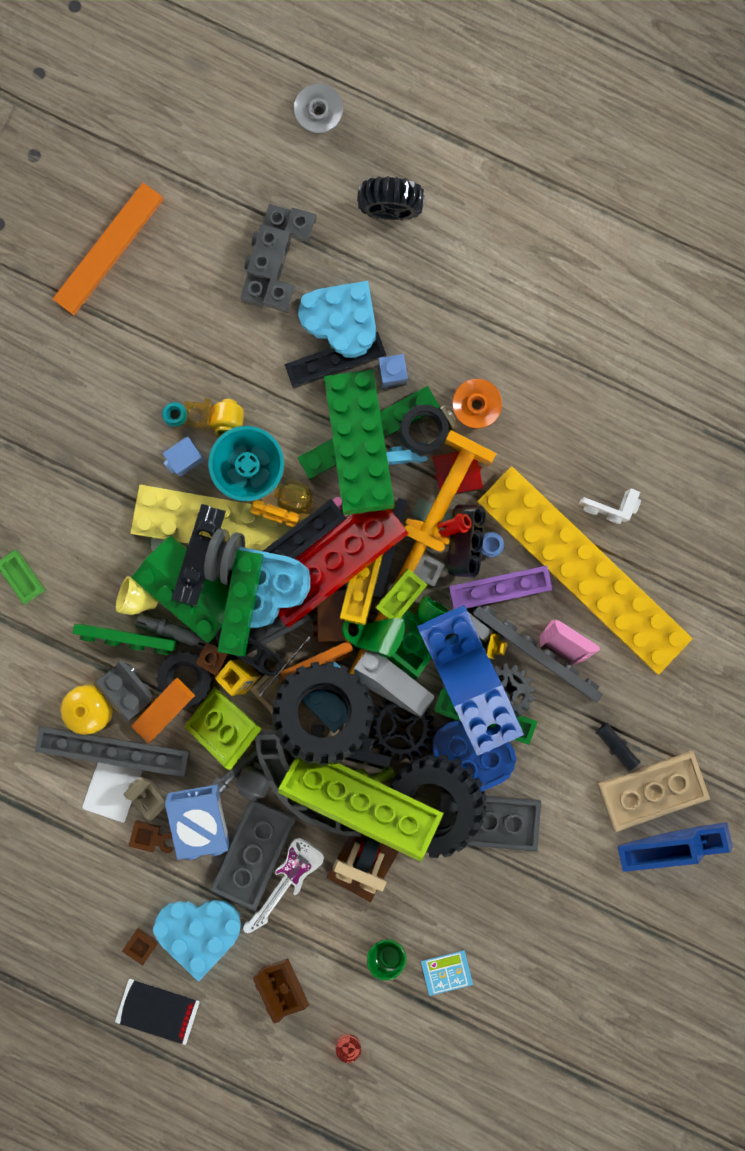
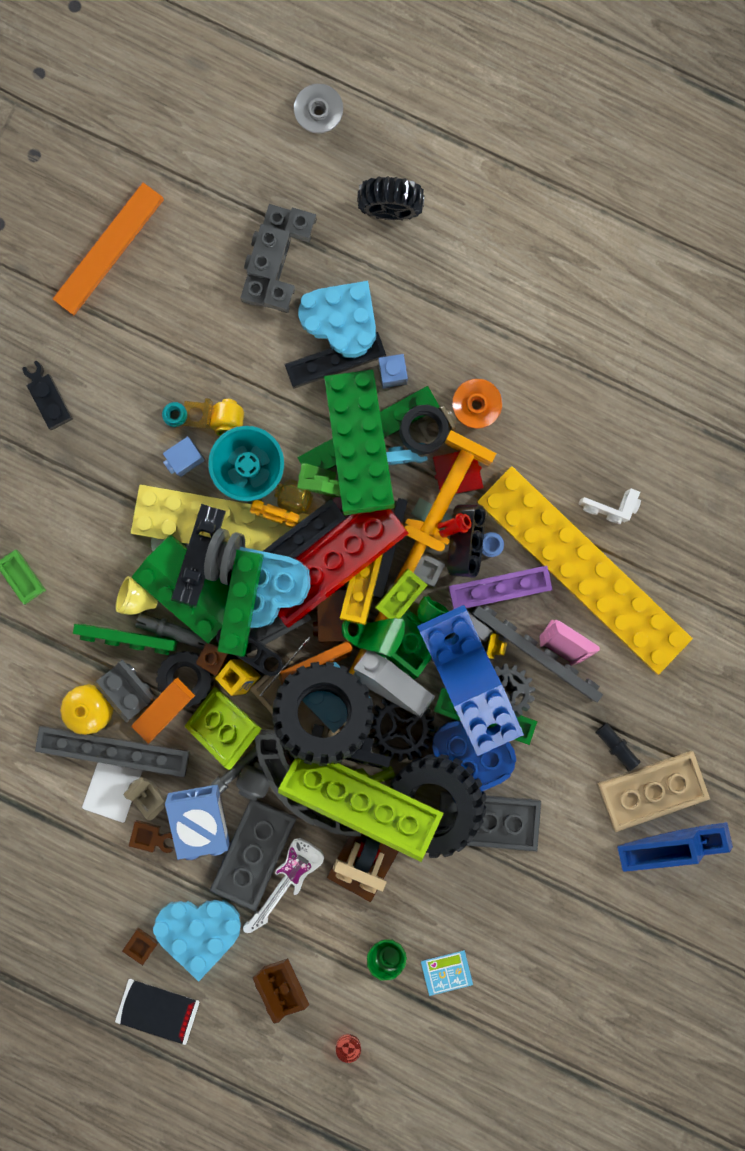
(47, 397): none -> black plate
(318, 481): none -> bright green bracket

